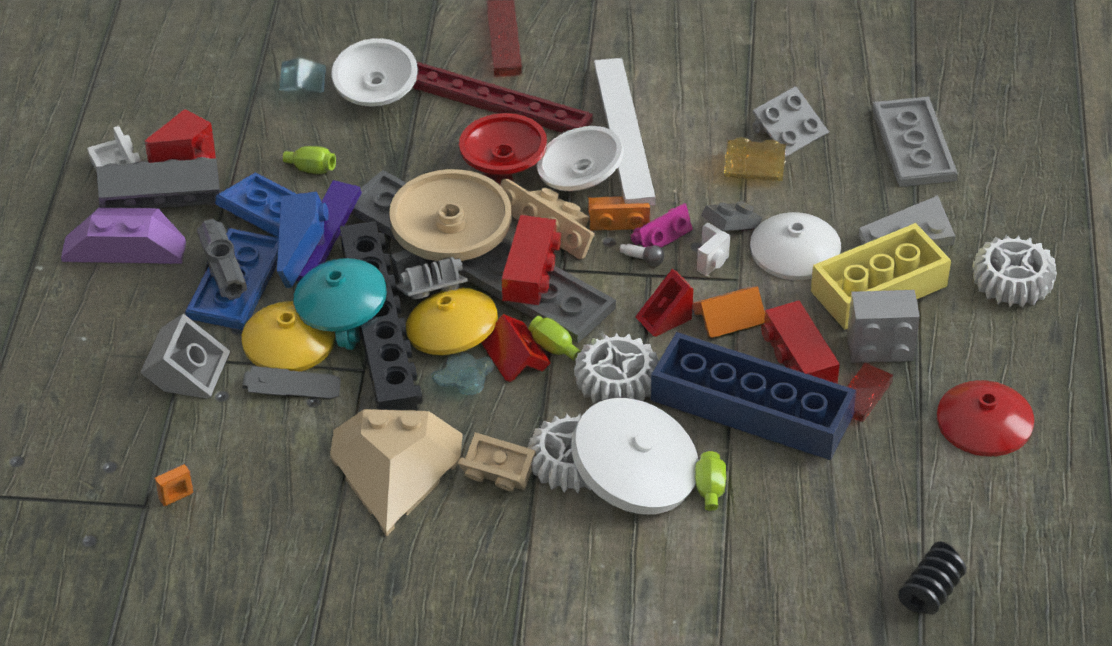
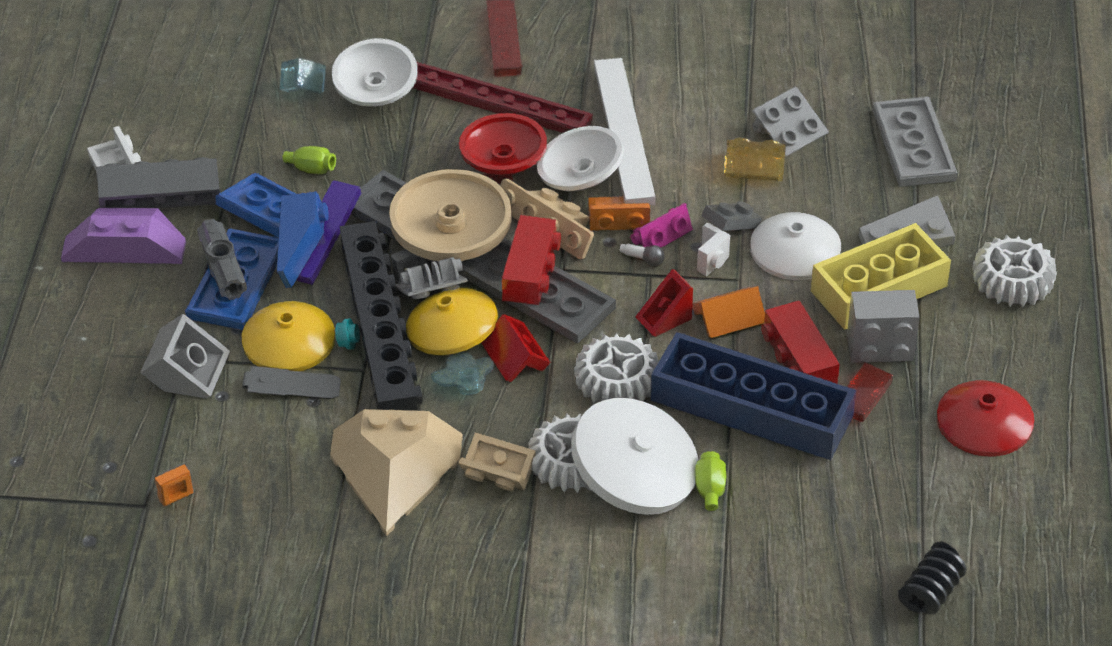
(181, 139): red slope -> none
(340, 294): teal dish -> none
(552, 337): lime plant -> none

